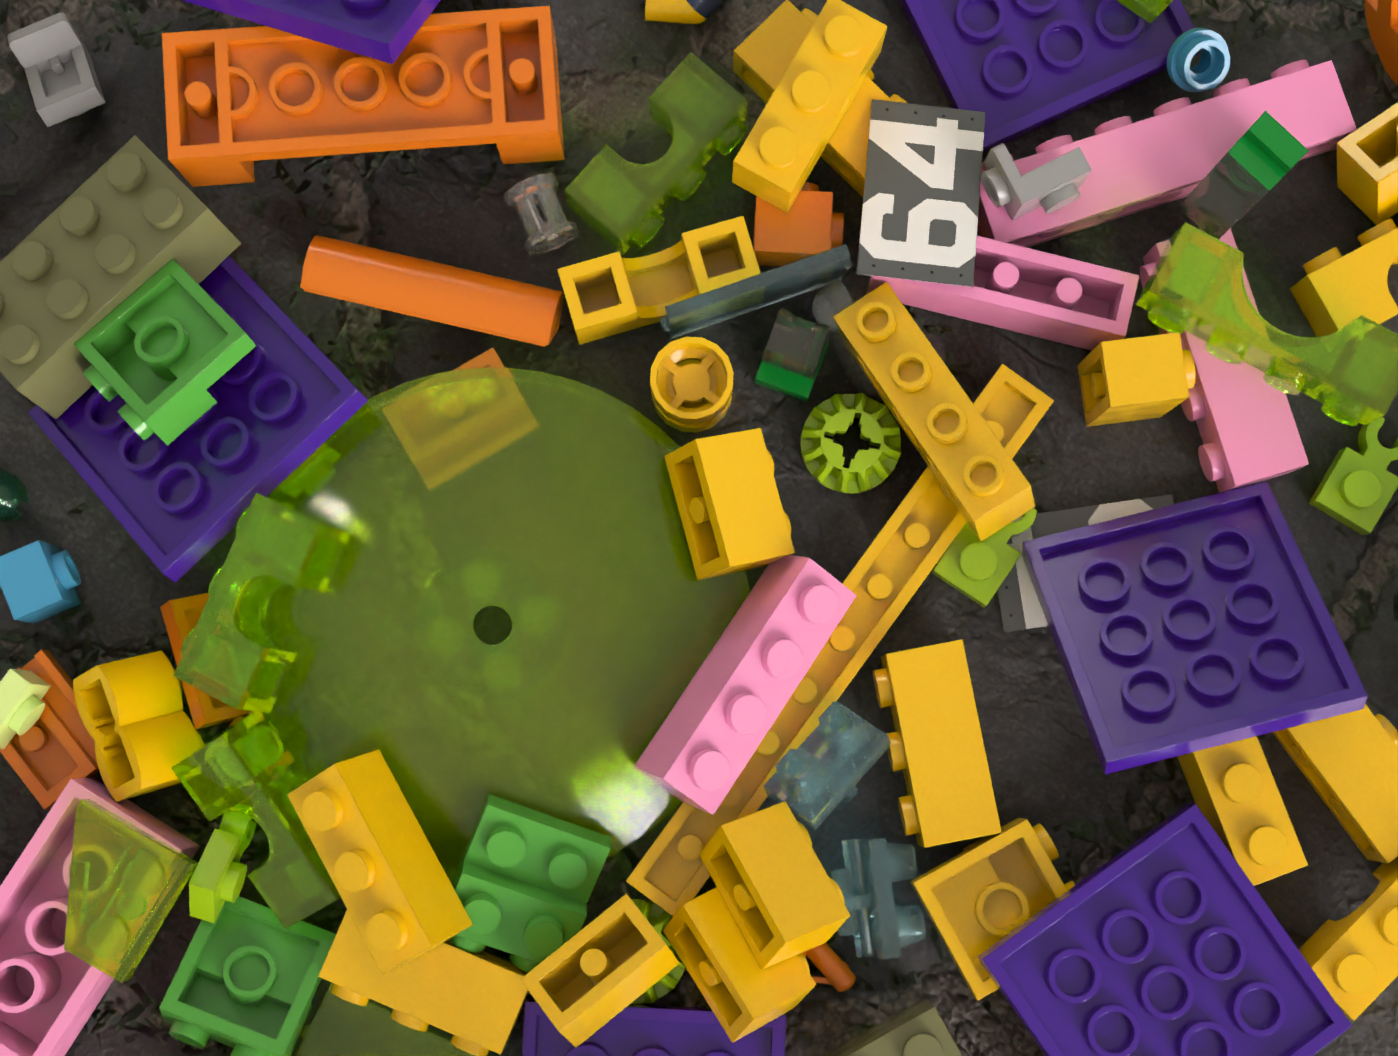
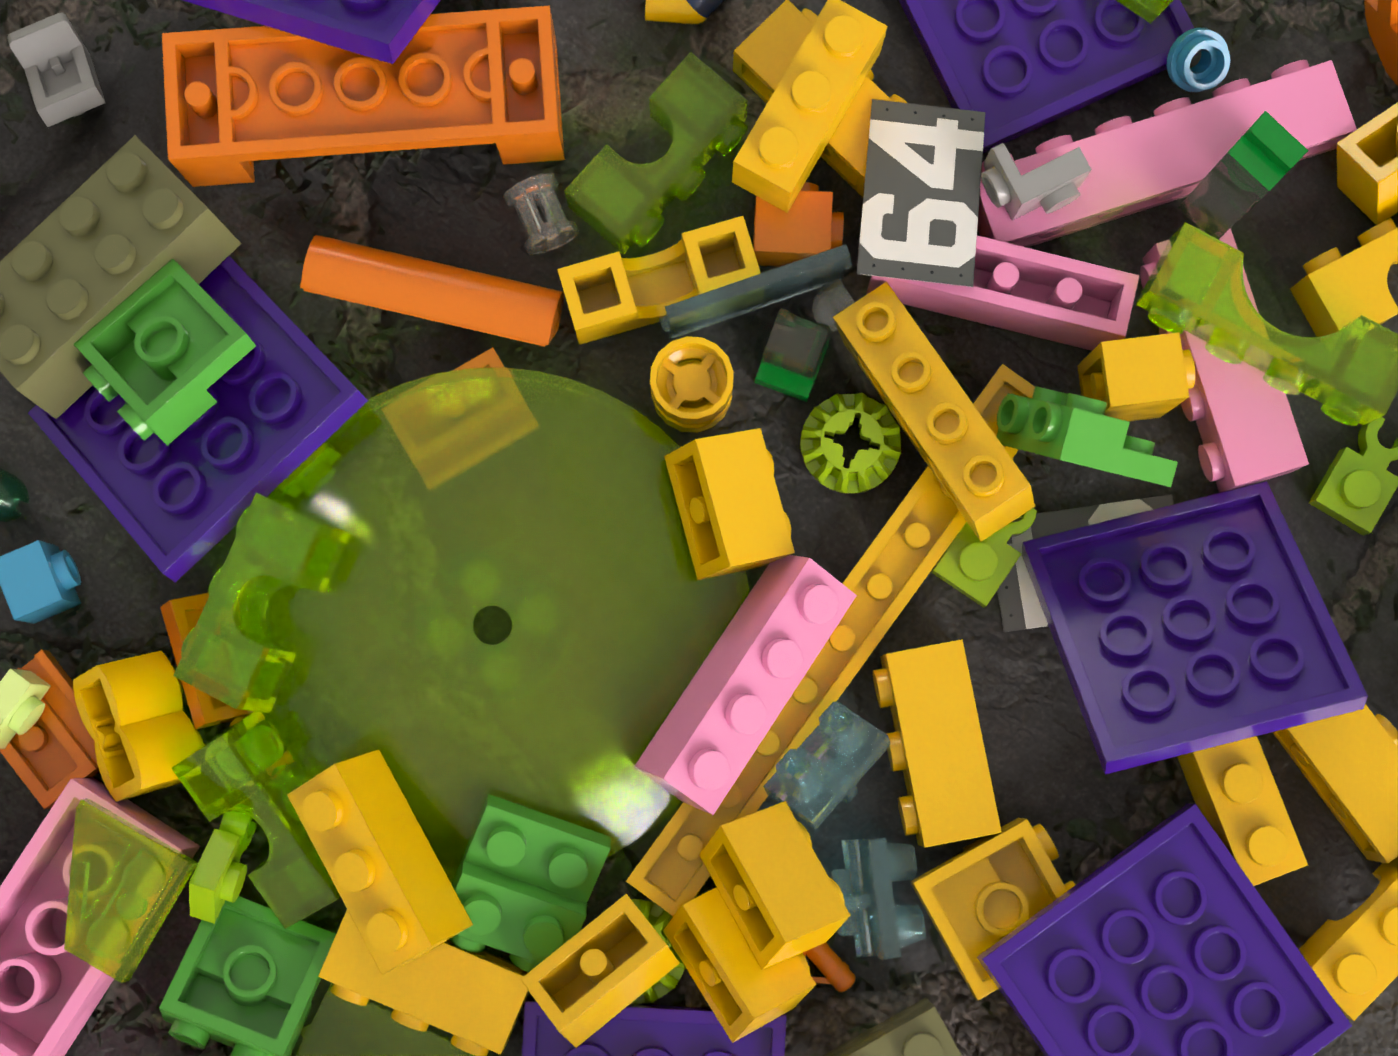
(1079, 433): none -> bright green plate

